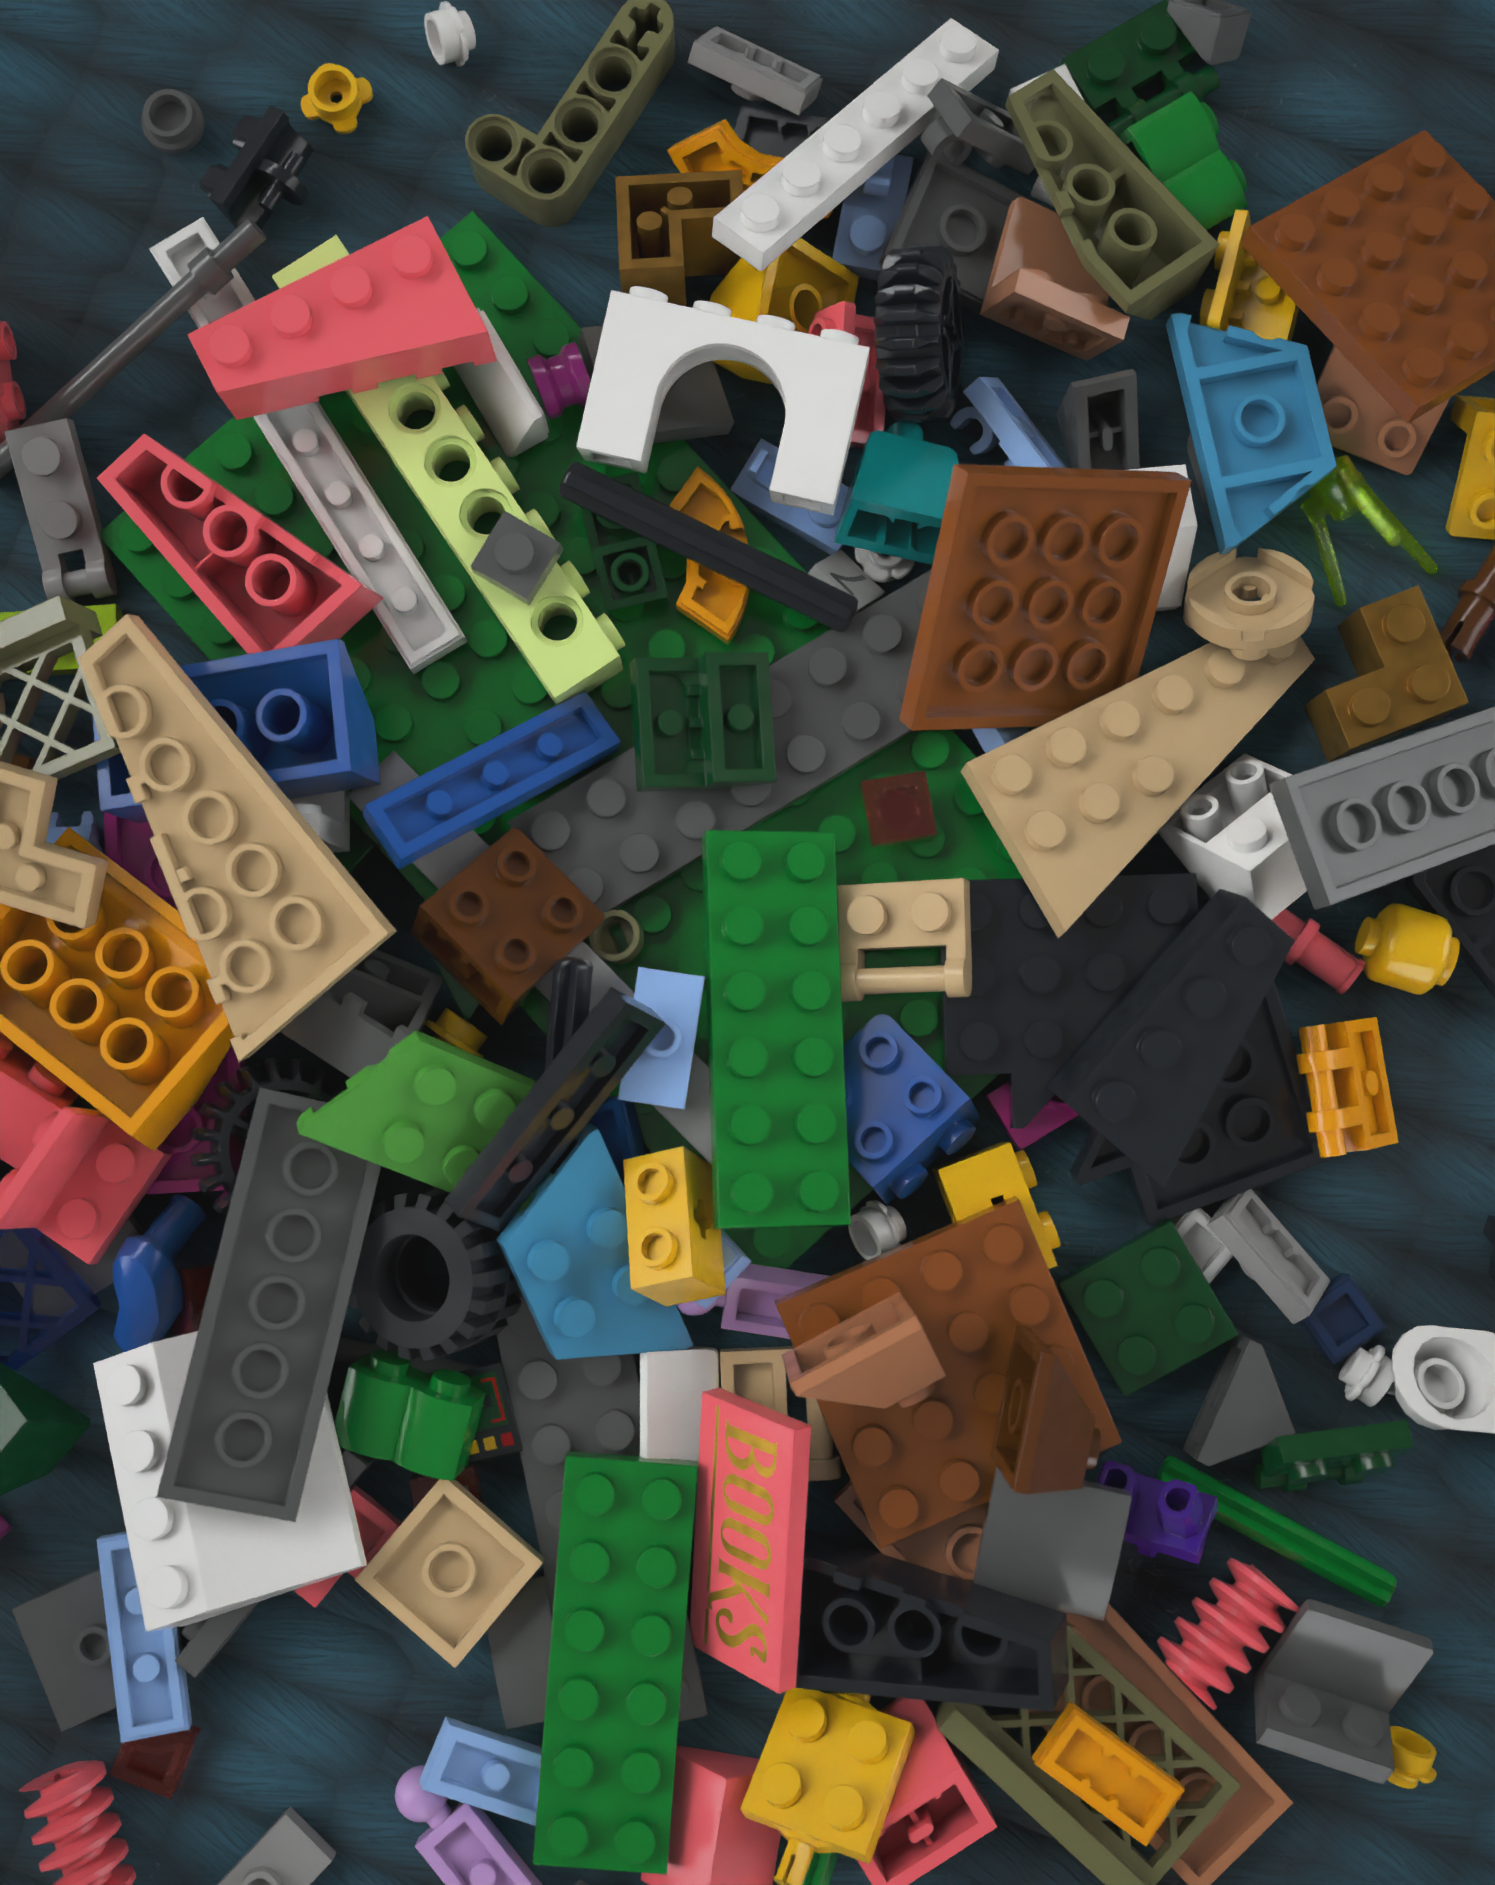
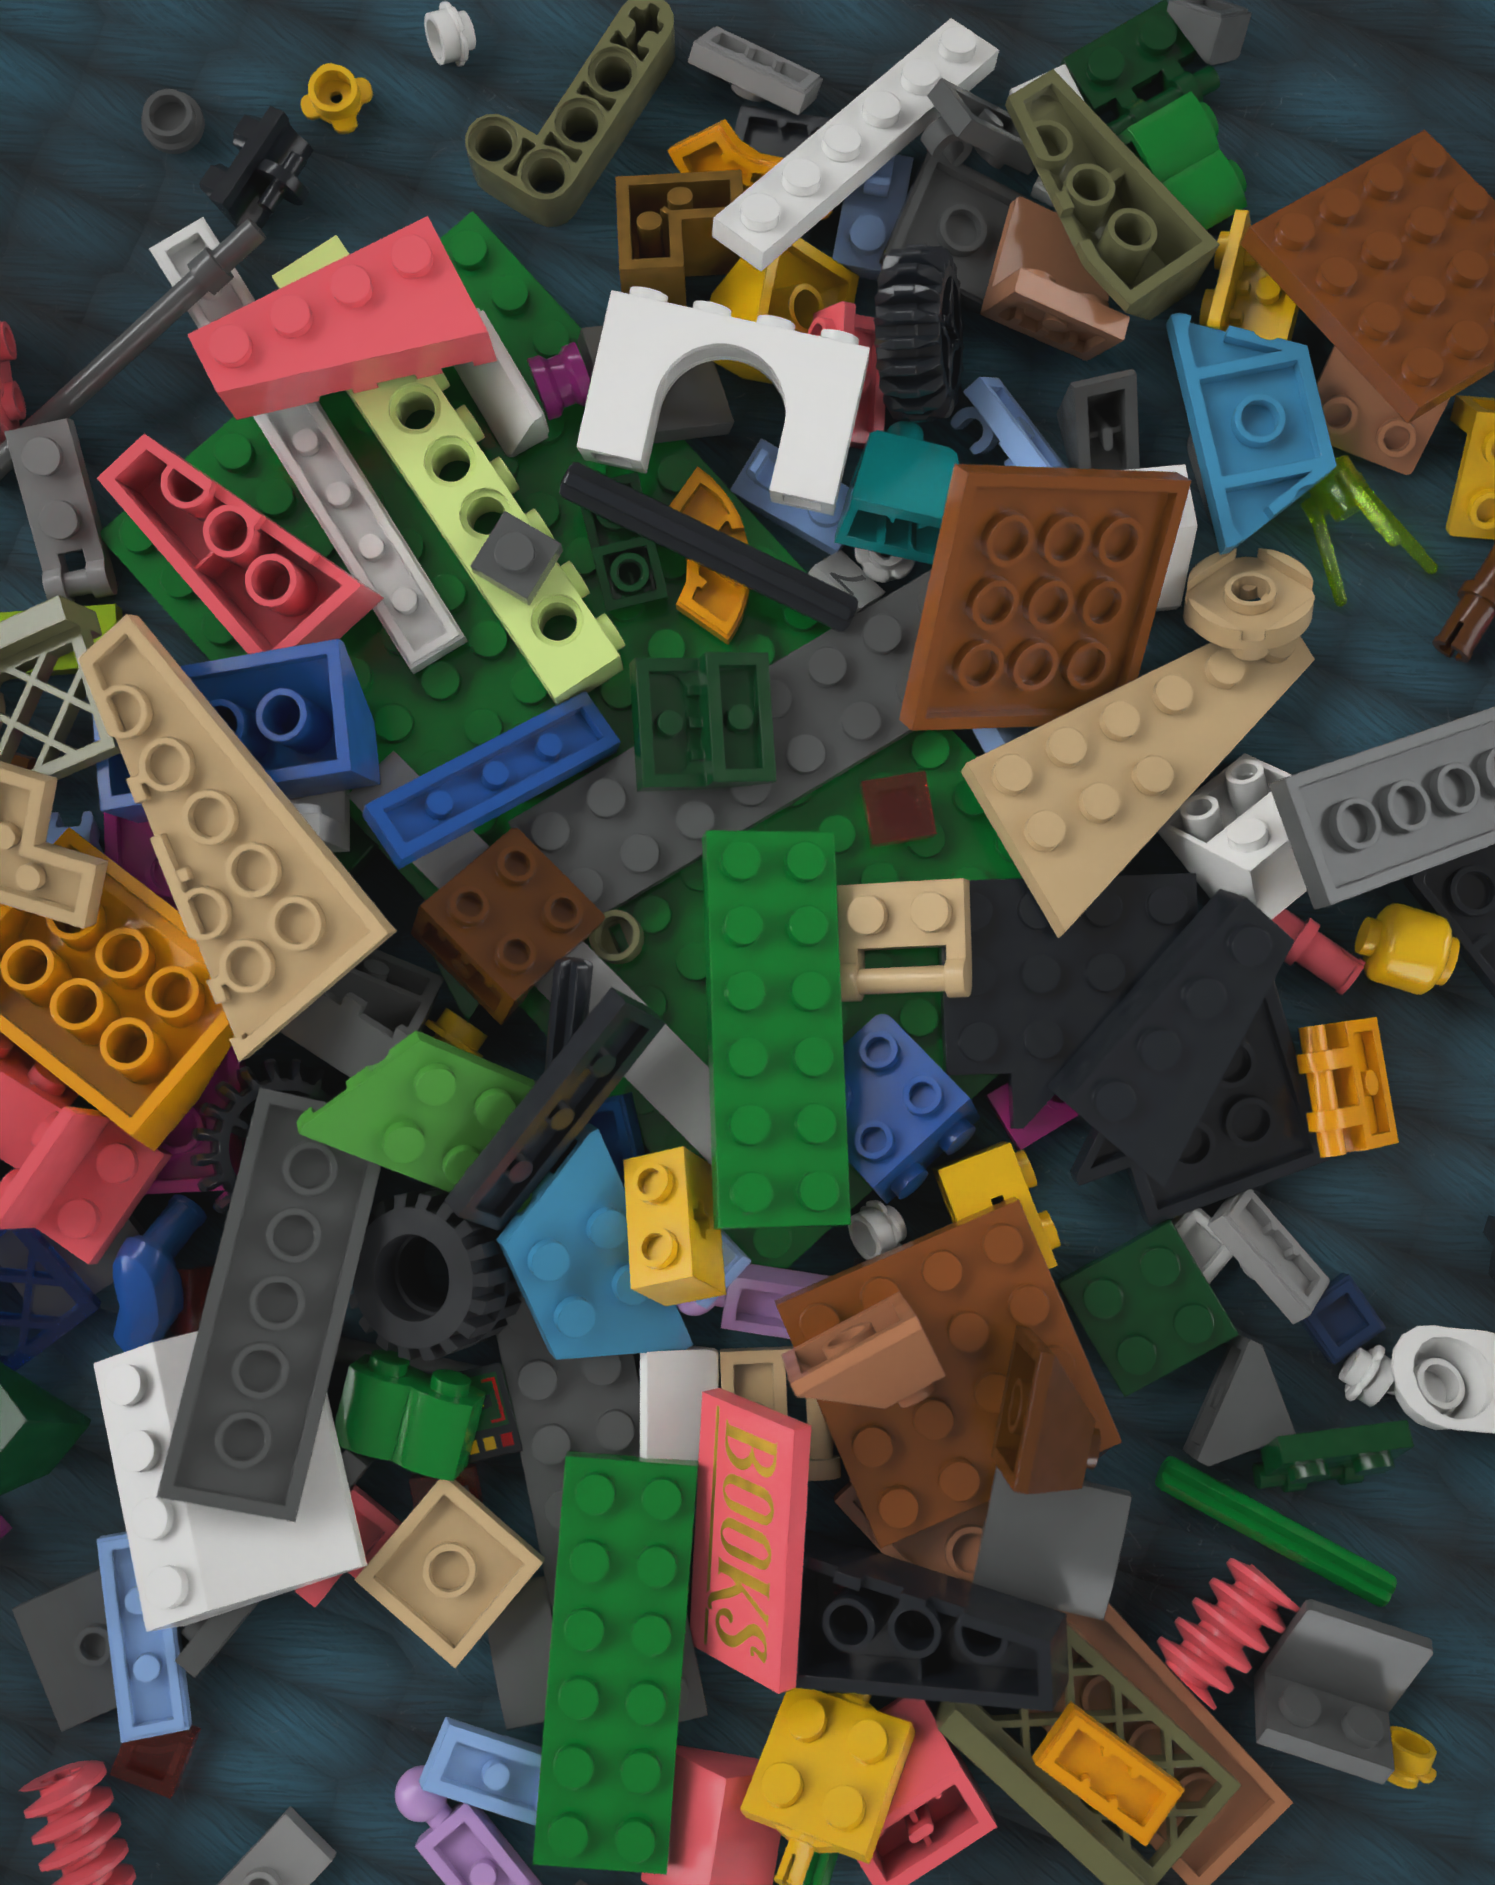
(665, 1065): light blue plate -> none
(1163, 1514): dark purple hips -> none
(1400, 679): pearl gold brick -> none

